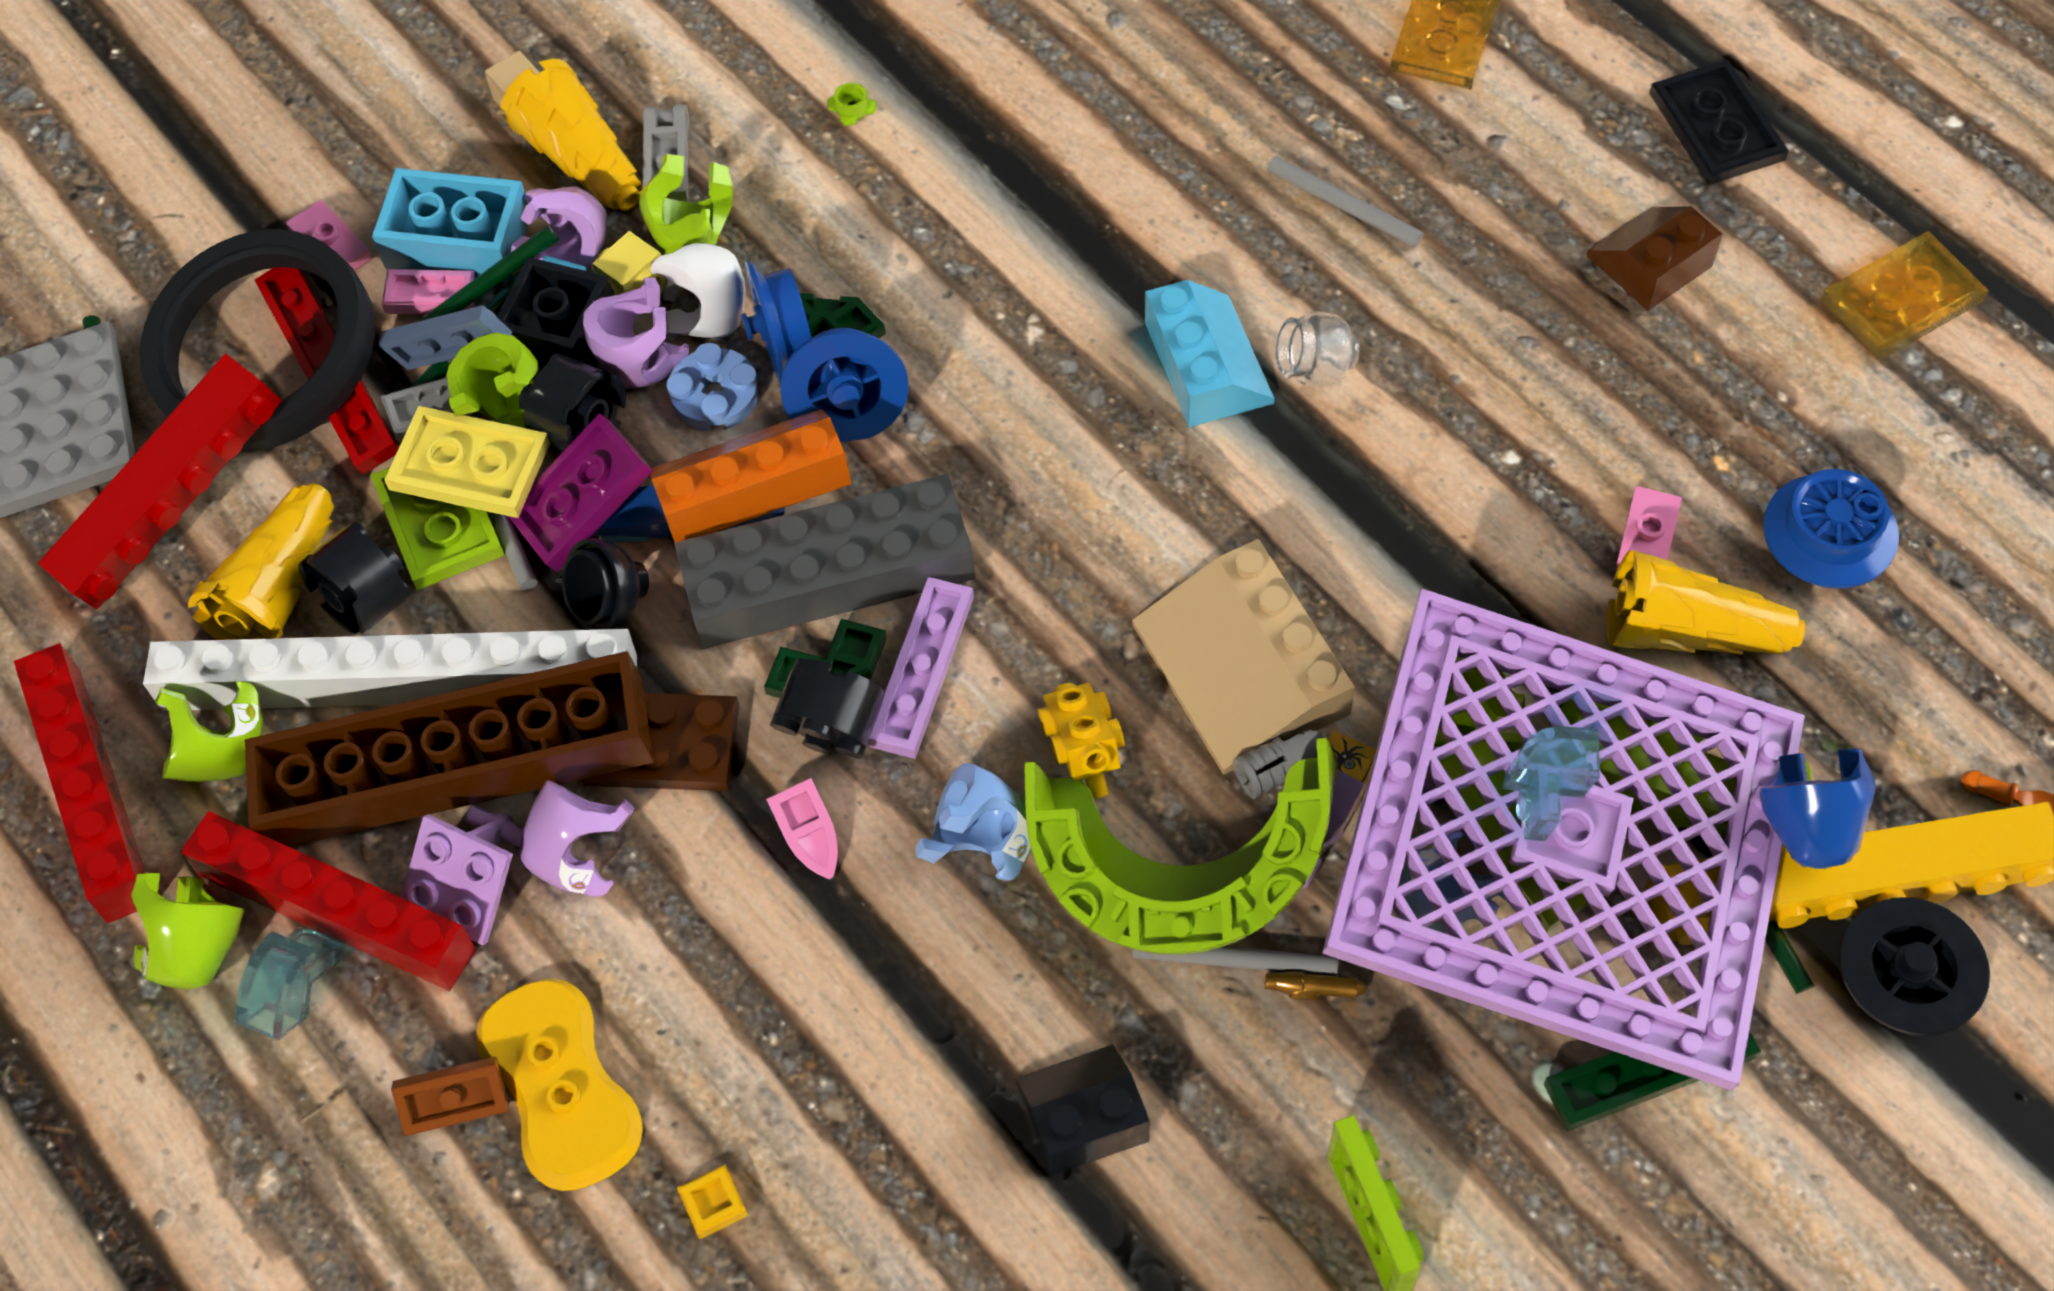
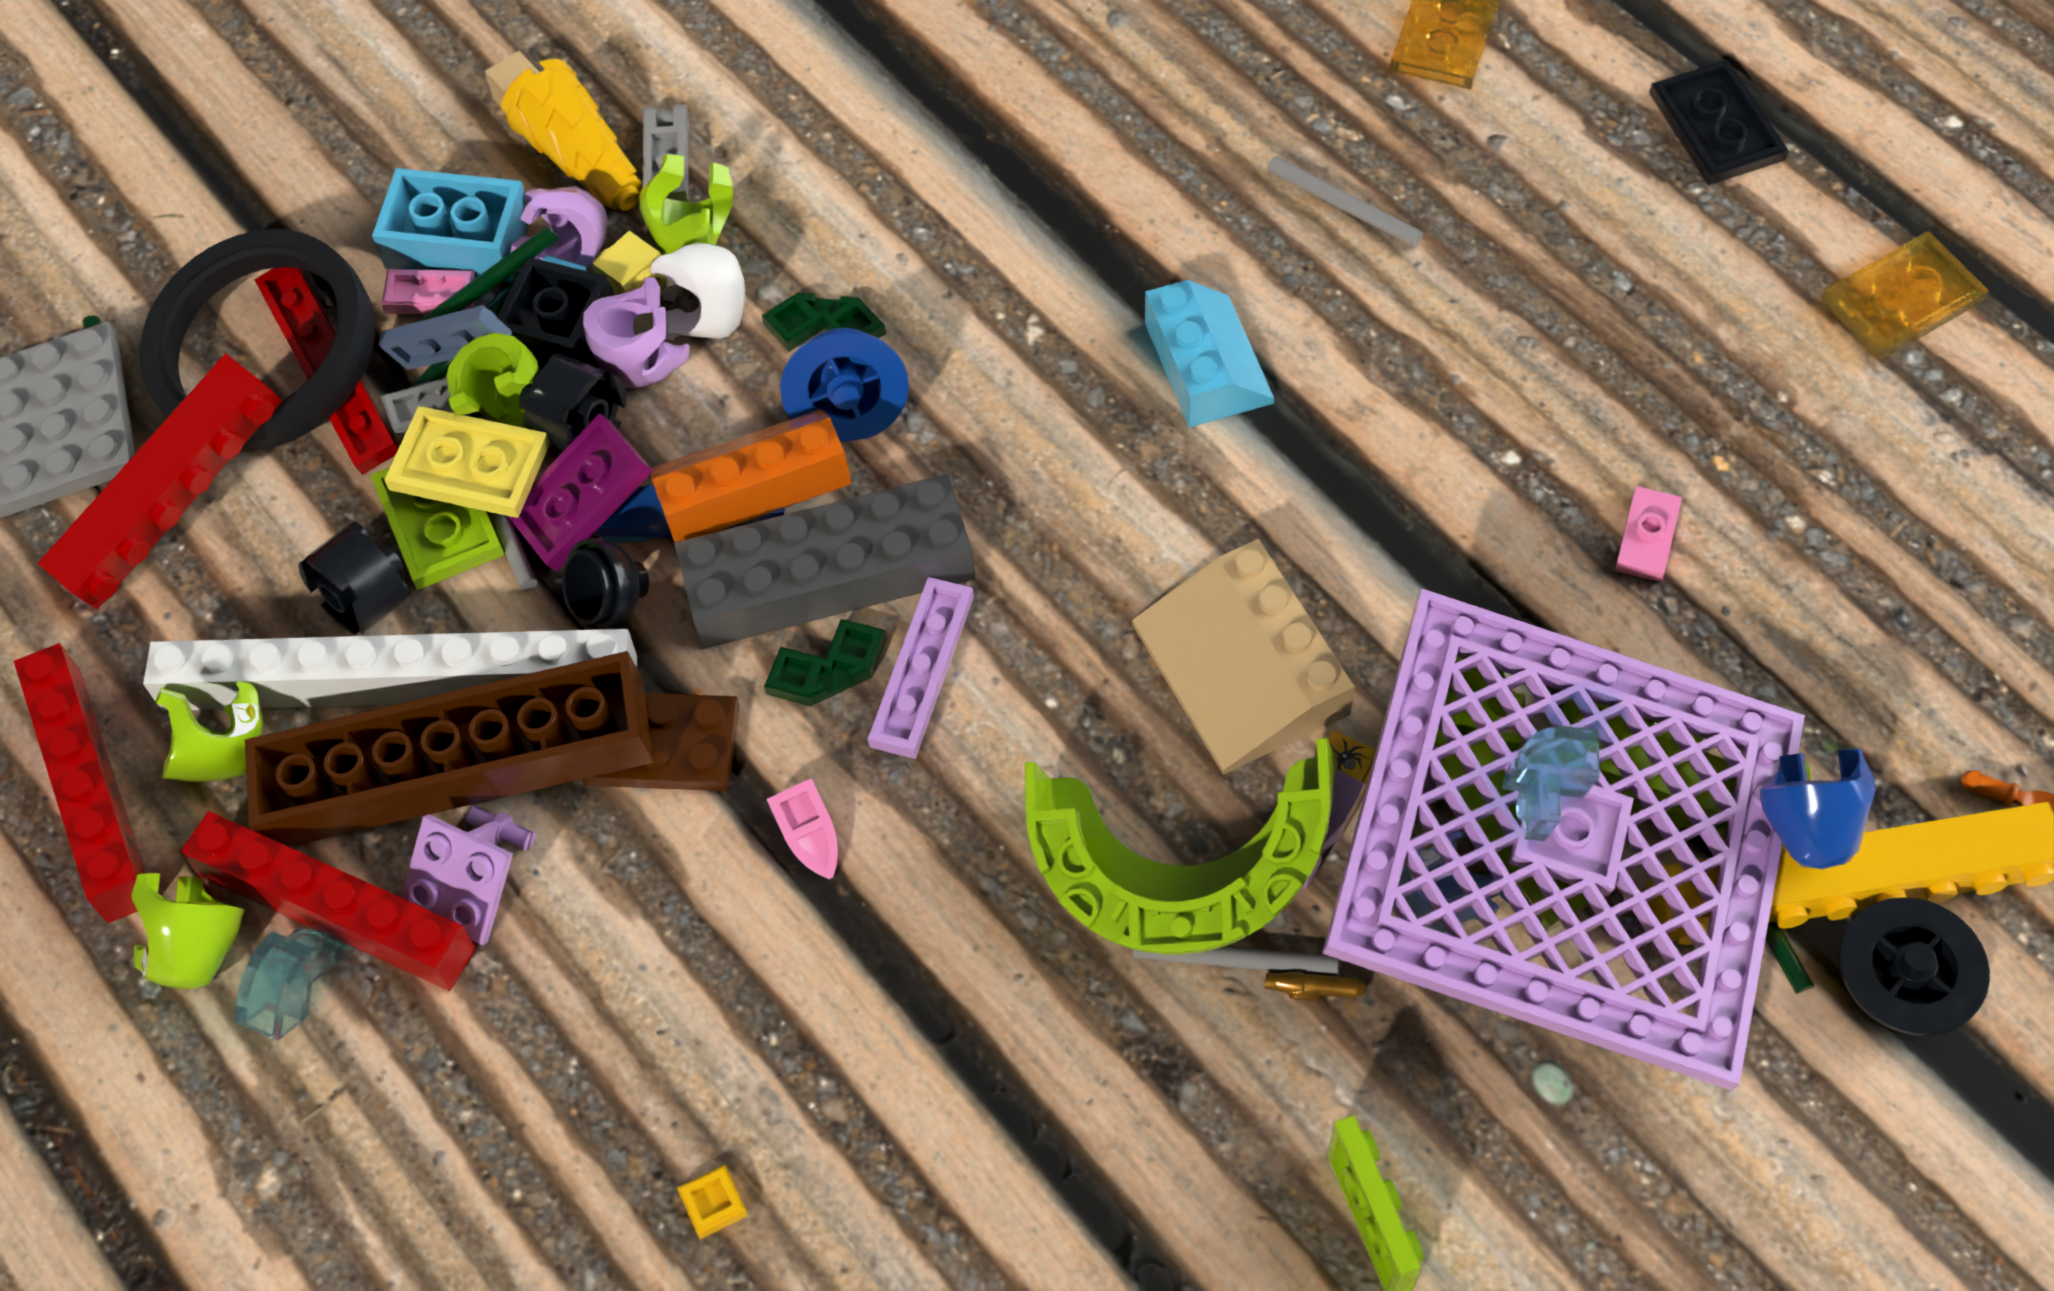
(261, 579): yellow cone -> none
(324, 225): bright pink plate -> none
(450, 1096): dark orange plate -> none
(556, 823): lavender piece -> none
(570, 1110): yellow plate -> none
(710, 366): light blue plate -> none
(777, 314): blue wheel -> none
(828, 708): black brick -> none
(851, 103): lime plate -> none
(980, 815): light blue piece -> none
(1082, 733): yellow brick -> none
(1084, 1109): black slope -> none
(1282, 753): light grey hinge -> none
(1316, 349): clear piece -> none
(1613, 1085): dark green plate -> none
(1658, 252): reddish brown slope -> none
(1691, 611): yellow cone -> none
(1831, 529): blue wheel -> none

